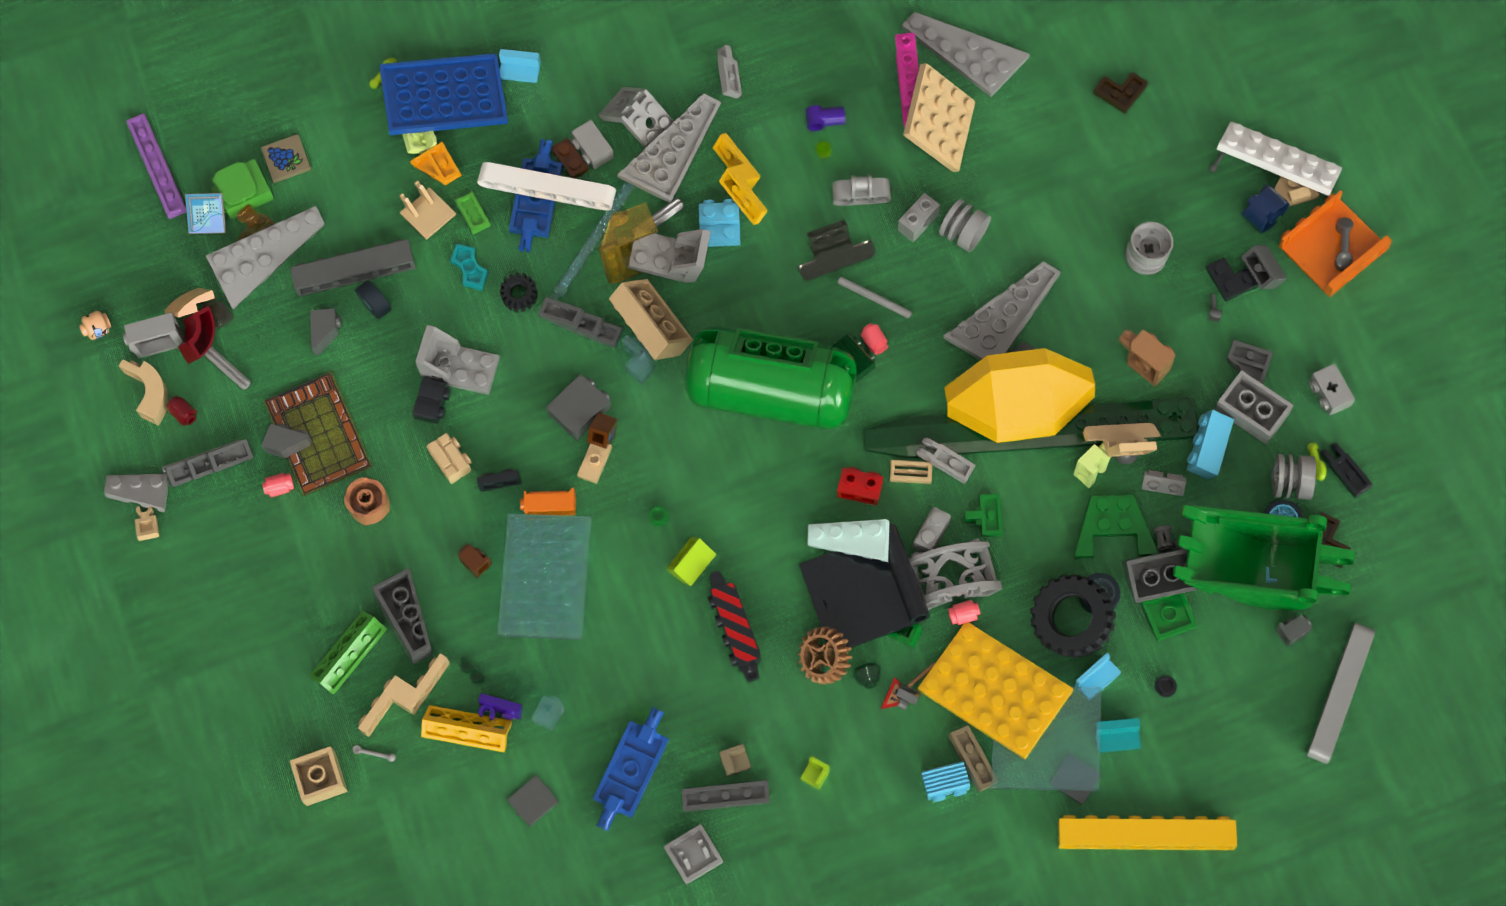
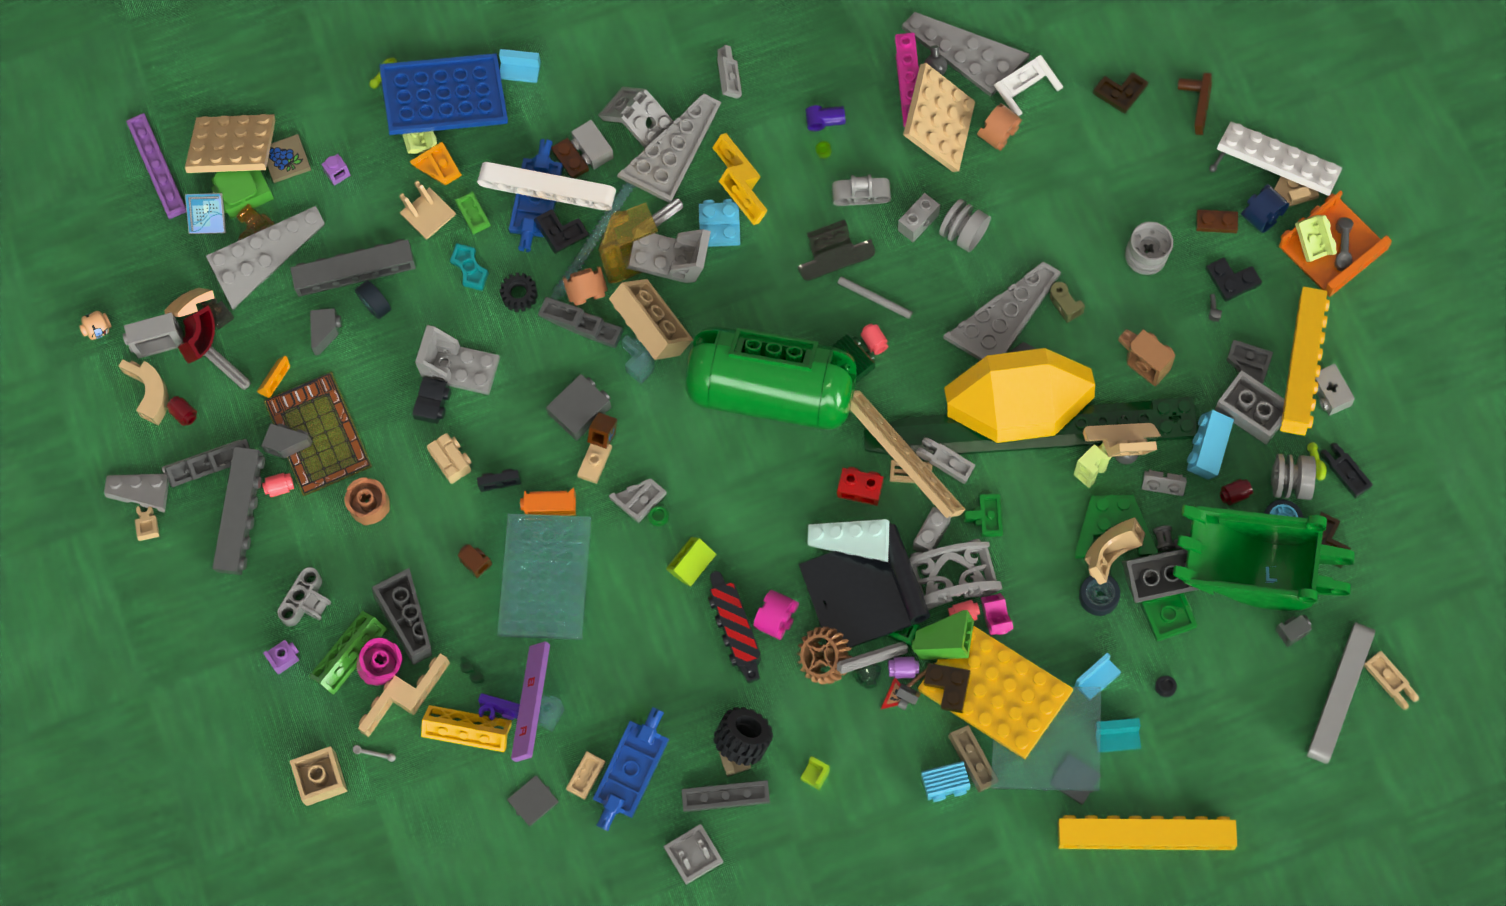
(230, 143): none -> tan plate
(238, 511): none -> dark grey brick
(274, 377): none -> light orange slope
(282, 663): none -> medium lavender brick
(312, 603): none -> light grey beam
(334, 165): none -> medium lavender brick
(385, 652): none -> dark pink brick
(530, 701): none -> medium lavender tile
(560, 236): none -> black plate
(585, 285): none -> nougat brick
(585, 775): none -> tan plate
(639, 499): none -> light grey wing
(743, 736): none -> black tyre
(775, 614): none -> dark pink brick
(872, 657): none -> light grey axle
(903, 667): none -> medium lavender brick
(905, 456): none -> tan plate
(936, 61): none -> dark grey piece
(946, 638): none -> bright green slope
(954, 683): none -> dark brown plate
(996, 614): none -> dark pink brick
(999, 126): none -> nougat brick
(1024, 78): none -> white plate
(1052, 596): black tyre -> none
(1065, 303): none -> olive leg
(1111, 545): none -> tan arch
(1204, 87): none -> reddish brown piece
(1217, 221): none -> reddish brown plate
(1236, 491): none -> dark red brick
(1264, 267): dark grey brick -> none
(1303, 361): none -> yellow brick
(1316, 237): none -> yellowish green bracket
(1390, 679): none -> tan hinge

